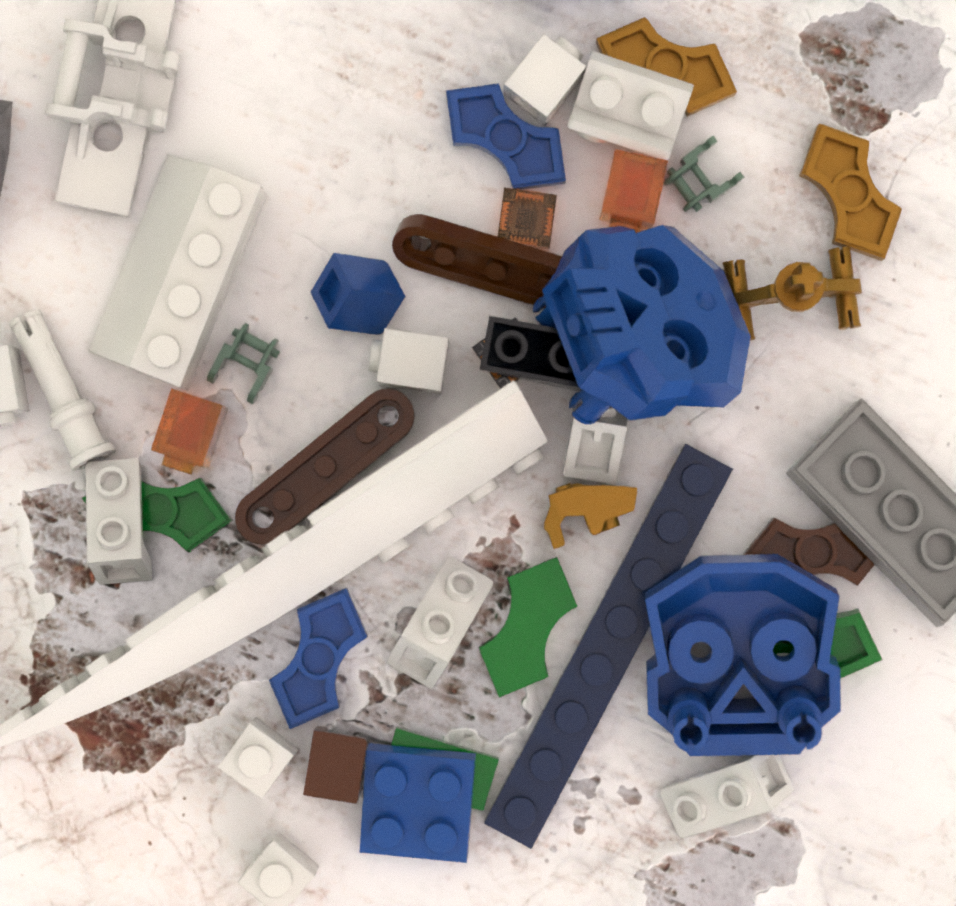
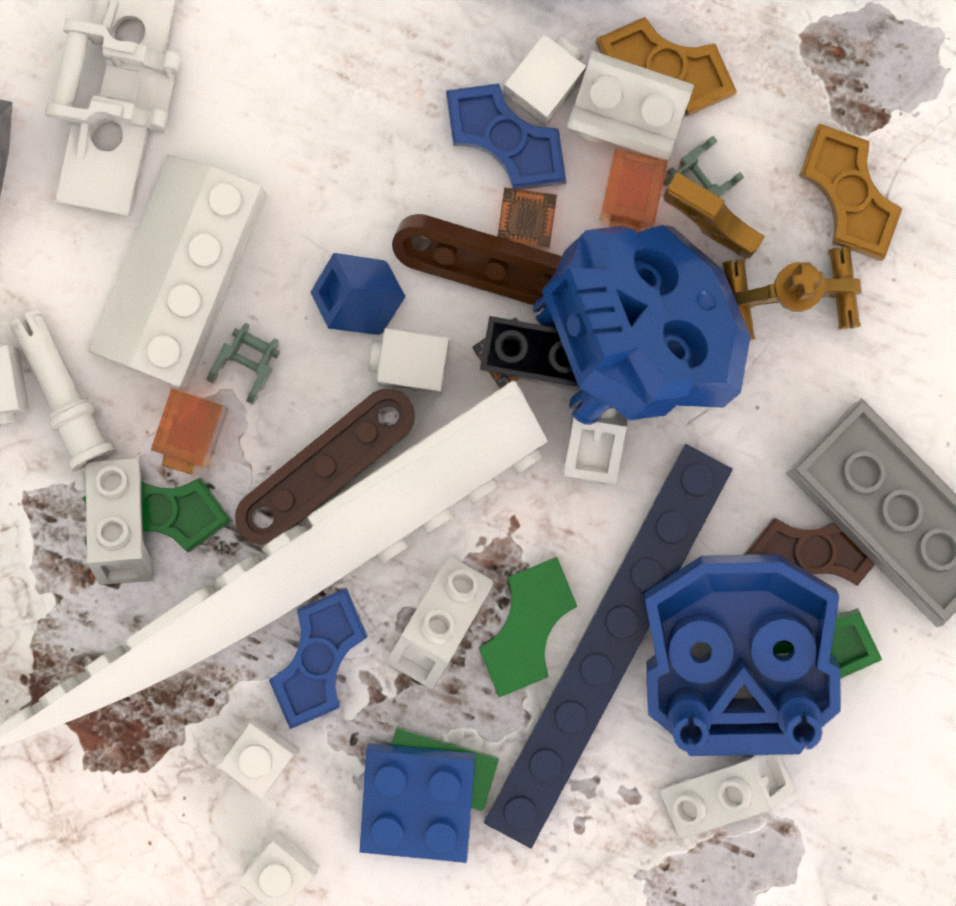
(335, 766): reddish brown panel -> none
(596, 503): pearl gold hand -> none
(712, 216): none -> pearl gold tile

